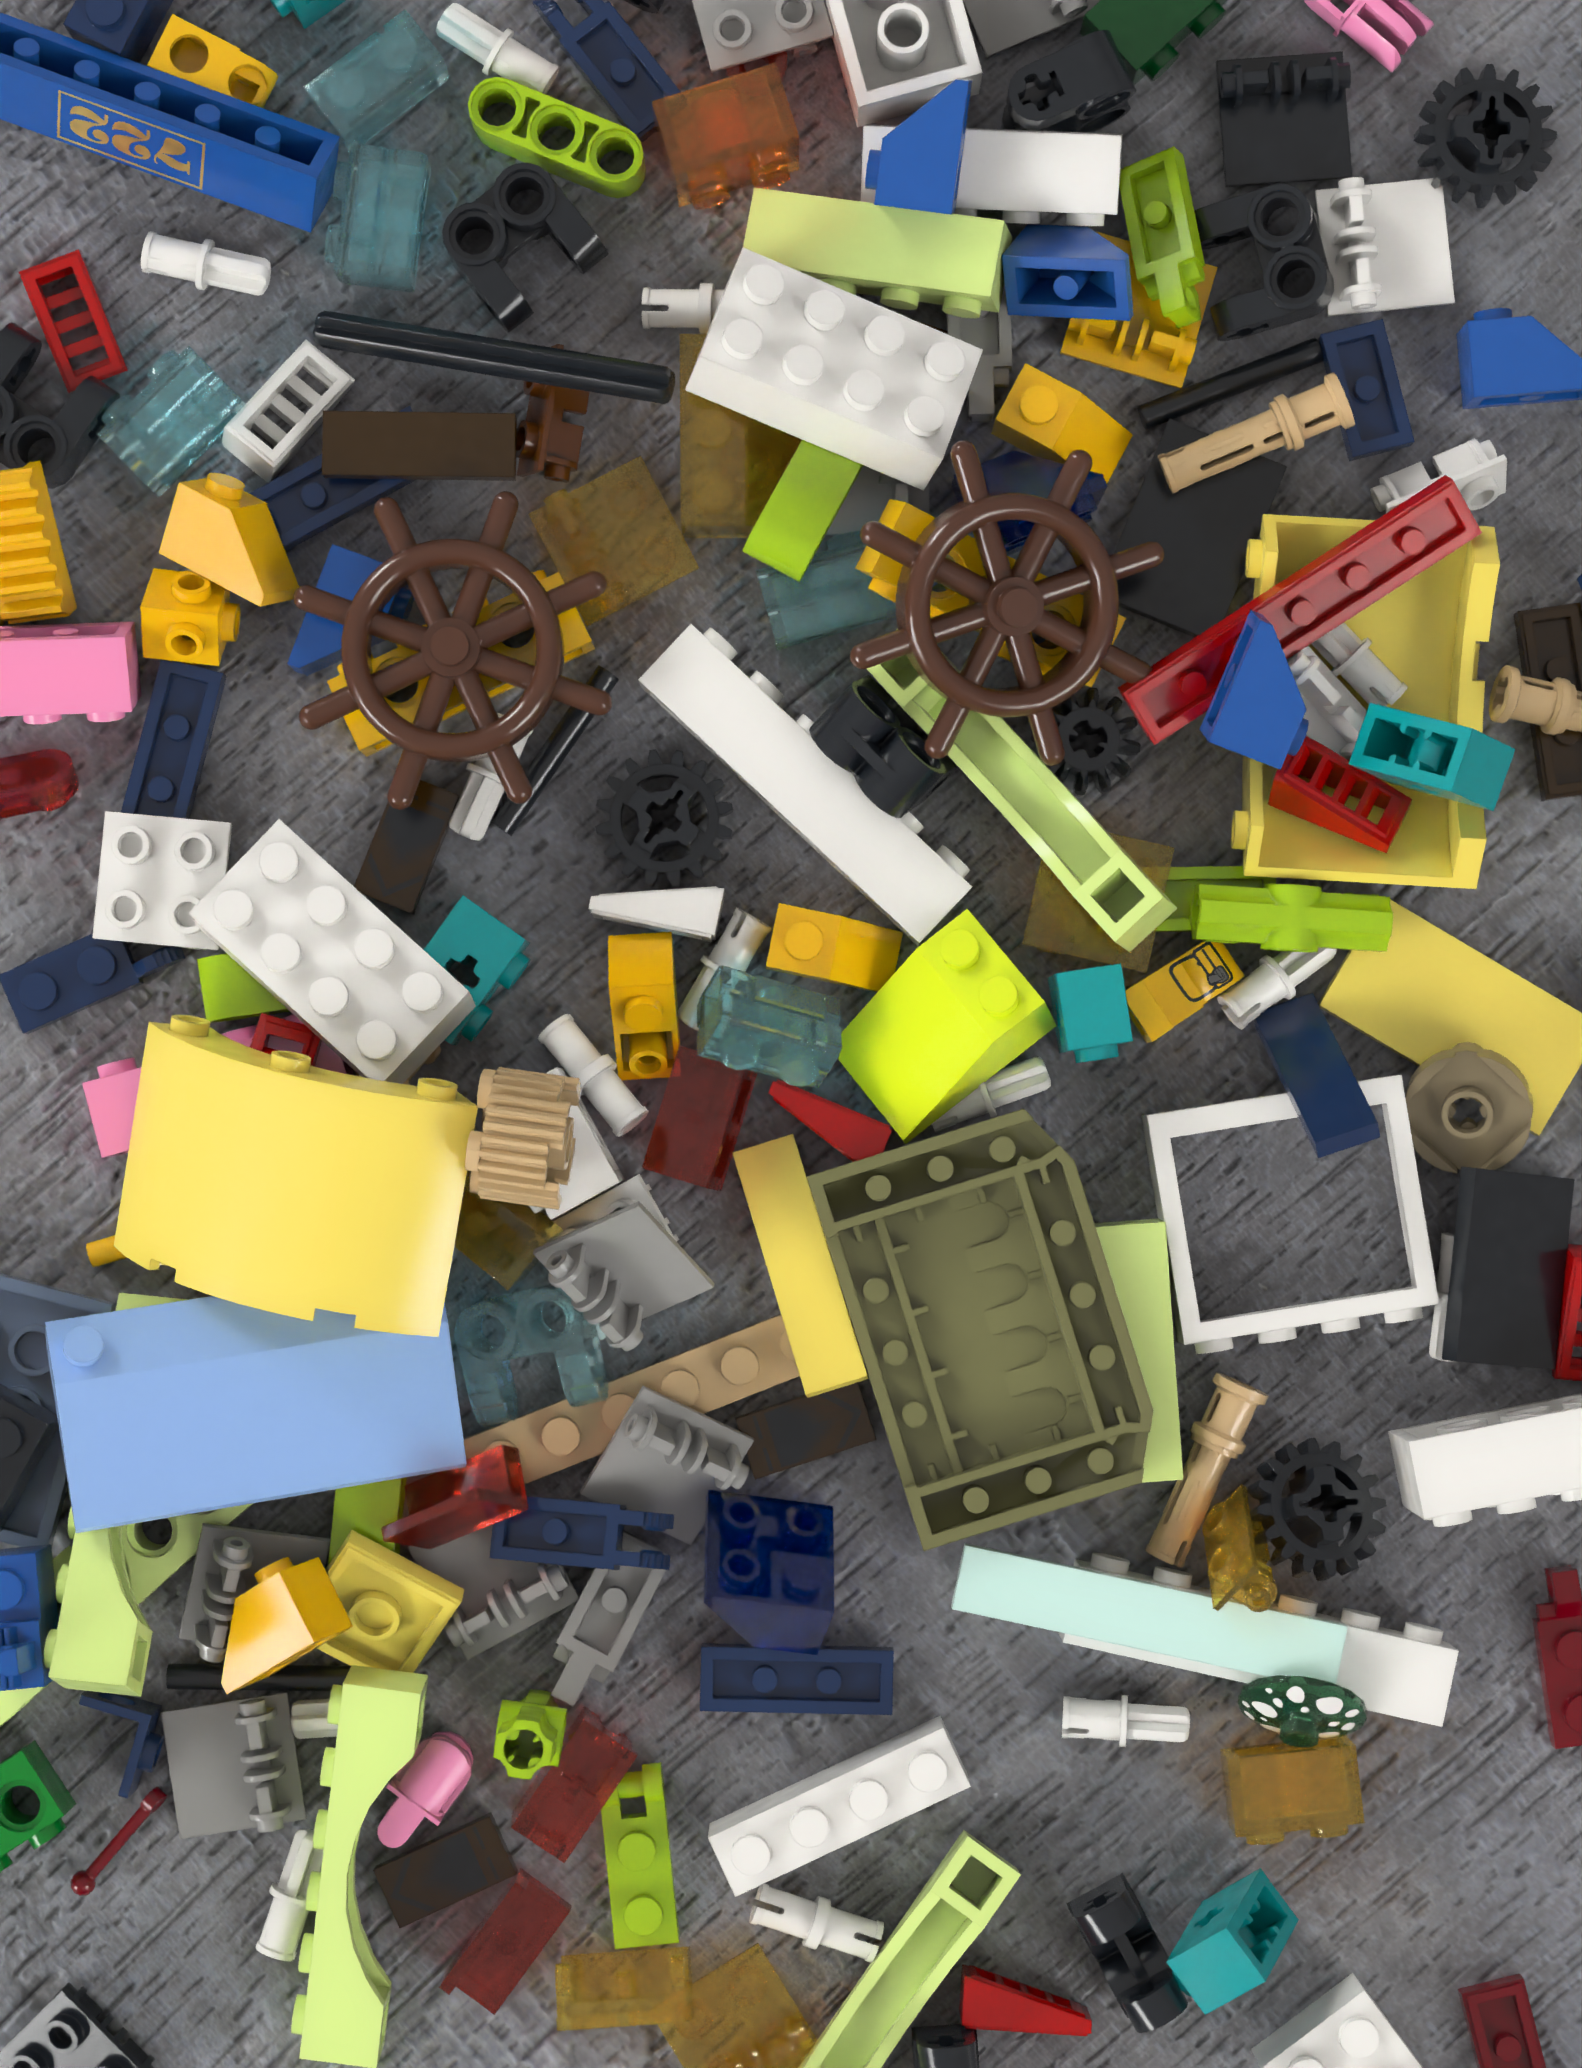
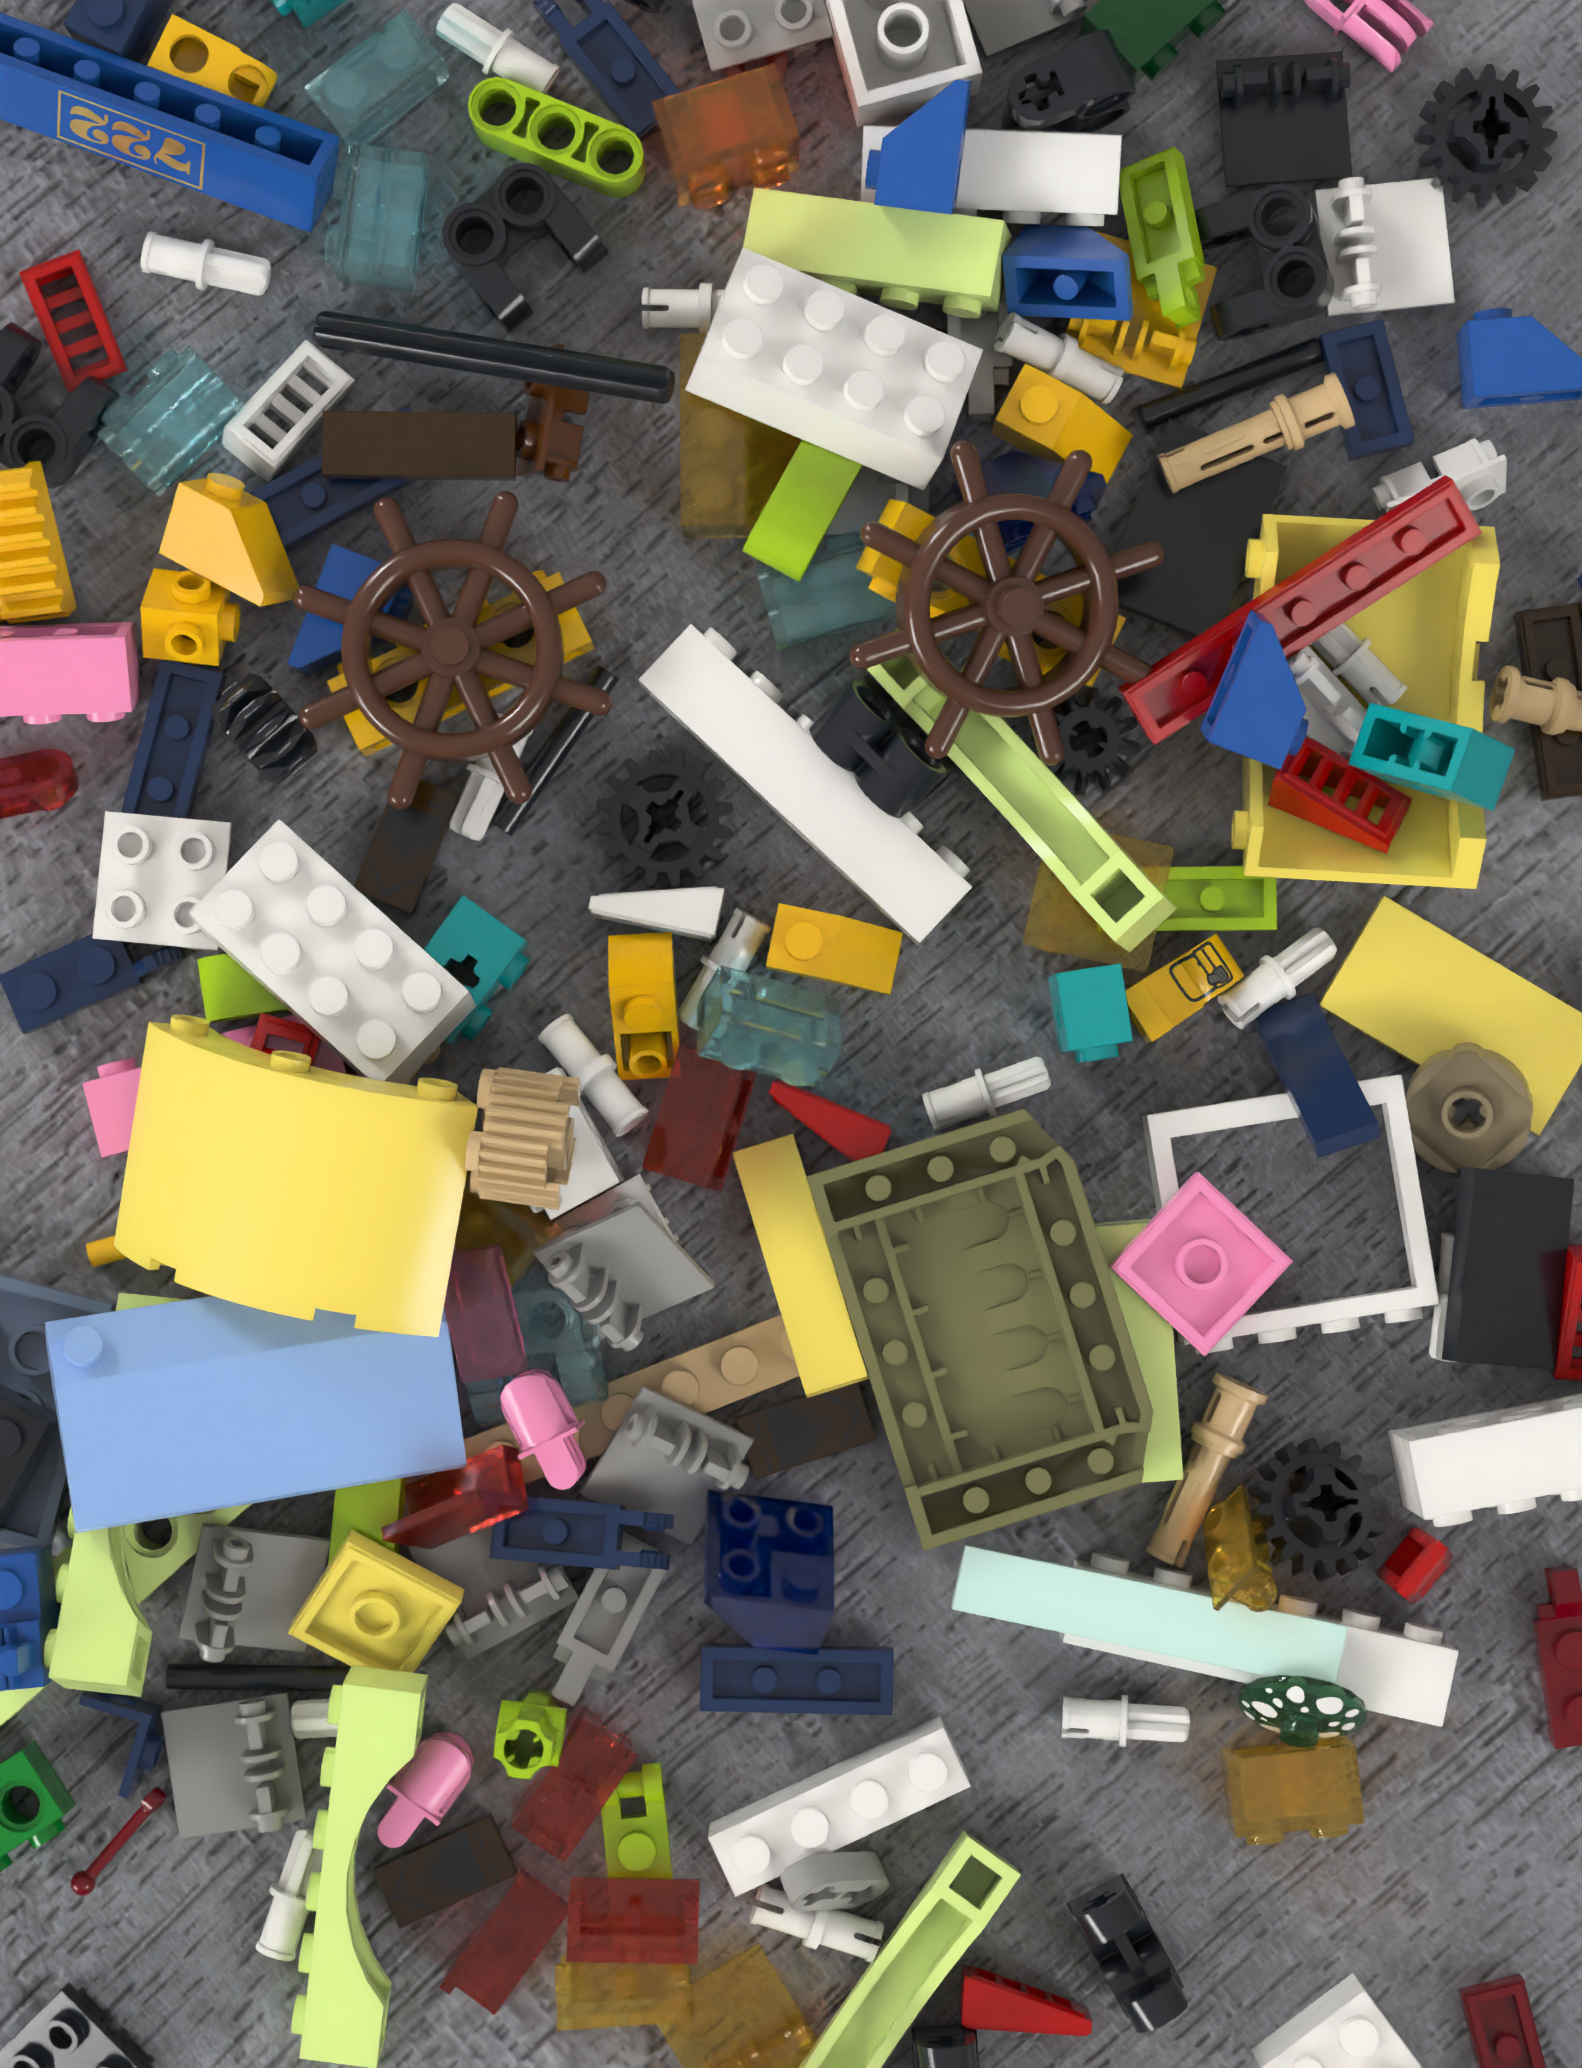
(264, 728): none -> black gear
(281, 1621): yellow slope -> none
(483, 1315): none -> clear pink tile
(544, 1425): none -> bright pink arm
(618, 530): clear yellow hinge -> none
(633, 1920): none -> clear red hinge
(834, 1880): none -> light grey beam
(942, 1026): neon yellow slope -> none
(1059, 358): none -> white pin
(1200, 1263): none -> bright pink tile
(1232, 1942): teal brick -> none
(1291, 918): lime piece -> none
(1415, 1565): none -> red slope

